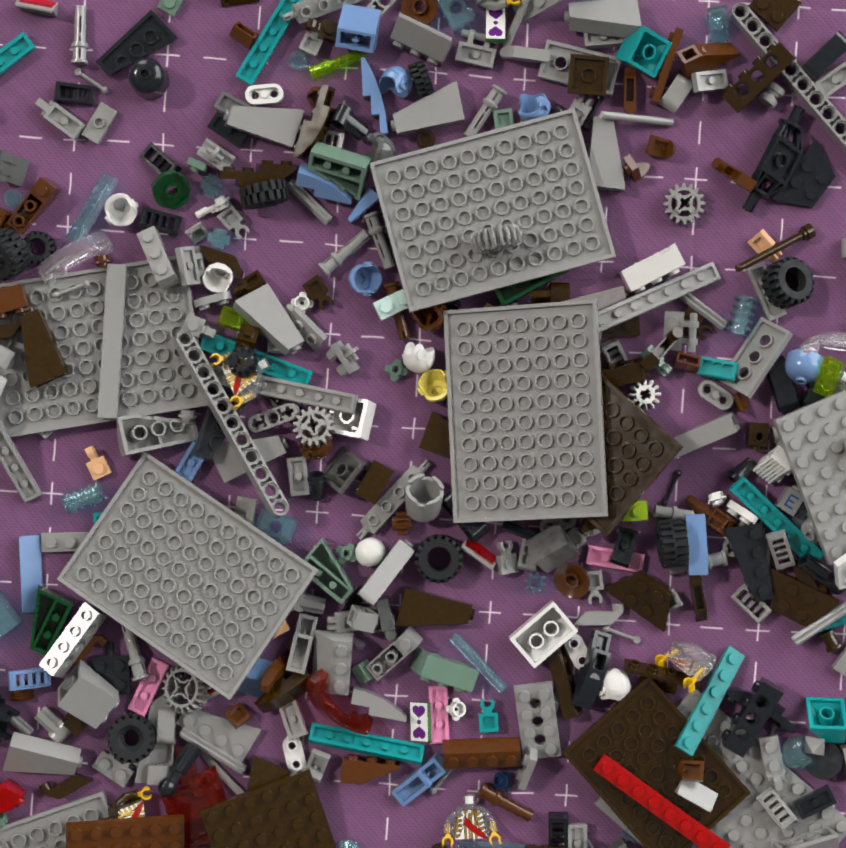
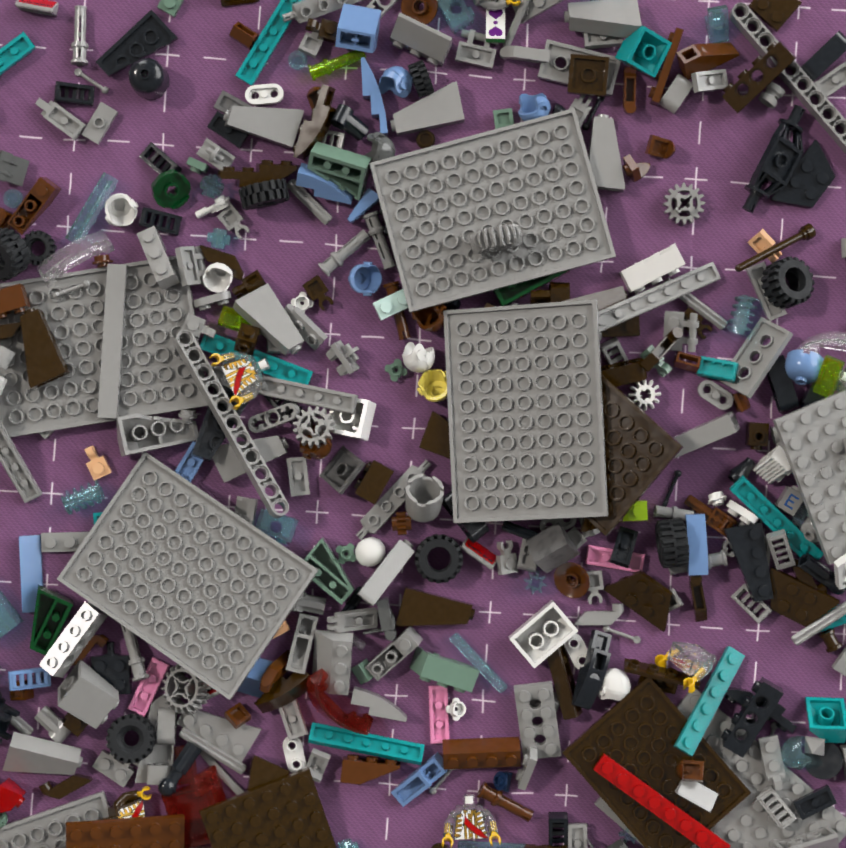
(196, 233): light grey slope -> none
(251, 362): black gear -> none
(316, 484): black cone -> none
(362, 618): light grey brick -> none
(420, 721): tile -> none
(487, 102): light grey pin -> none
(488, 720): teal plate -> none
(636, 118): light grey bar -> none
(734, 174): reddish brown piece -> none

